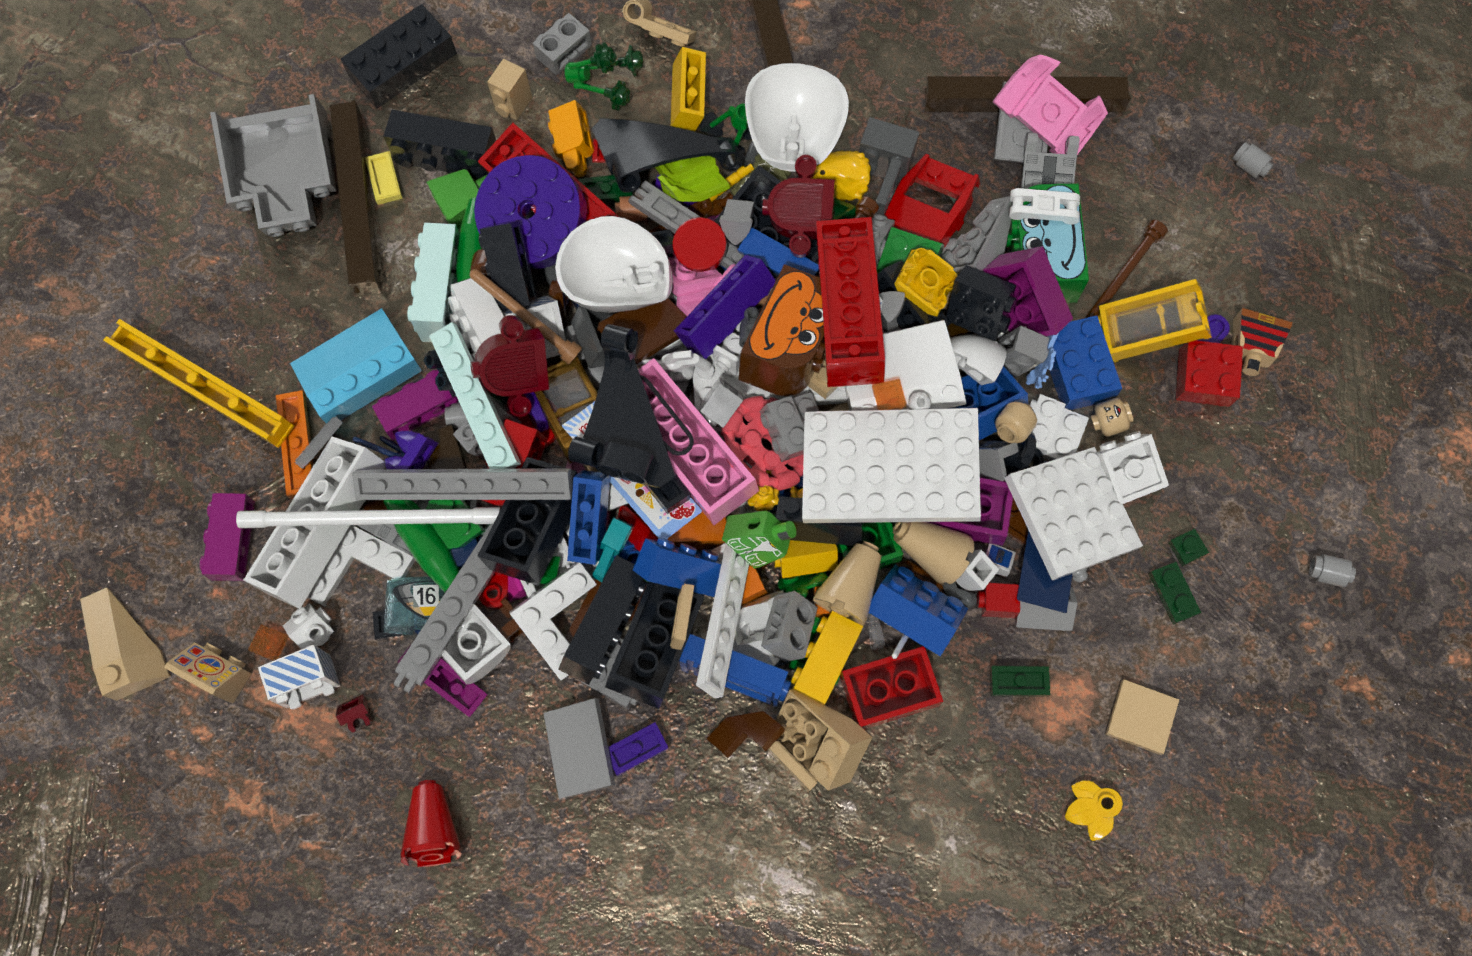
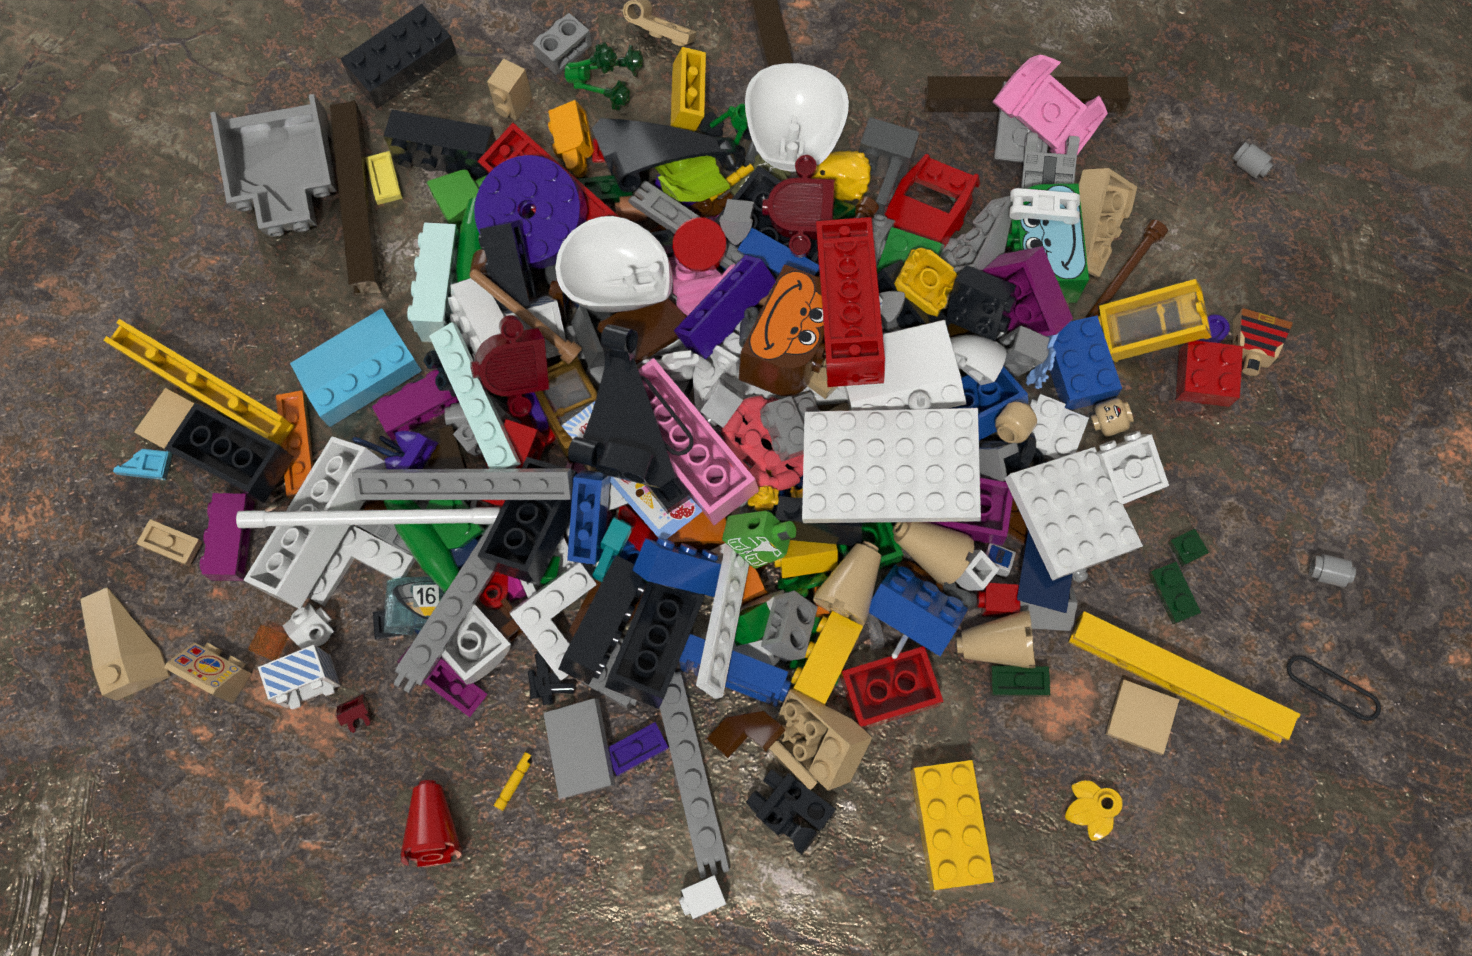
(146, 464): none -> medium azure tile
(164, 418): none -> tan tile
(169, 542): none -> tan plate
(229, 452): none -> black brick
(318, 442): light grey tile -> none
(513, 782): none -> yellow wheel
(546, 683): none -> black piece
(682, 616): tan tile -> none
(692, 778): none -> light grey hinge
(702, 898): none -> white brick
(751, 624): none -> green brick
(786, 802): none -> black hips
(889, 395): clear orange tile -> none
(951, 825): none -> yellow brick
(1000, 641): none -> tan cone
(1104, 204): none -> tan wedge
(1183, 678): none -> yellow tile
(1375, 699): none -> black piece

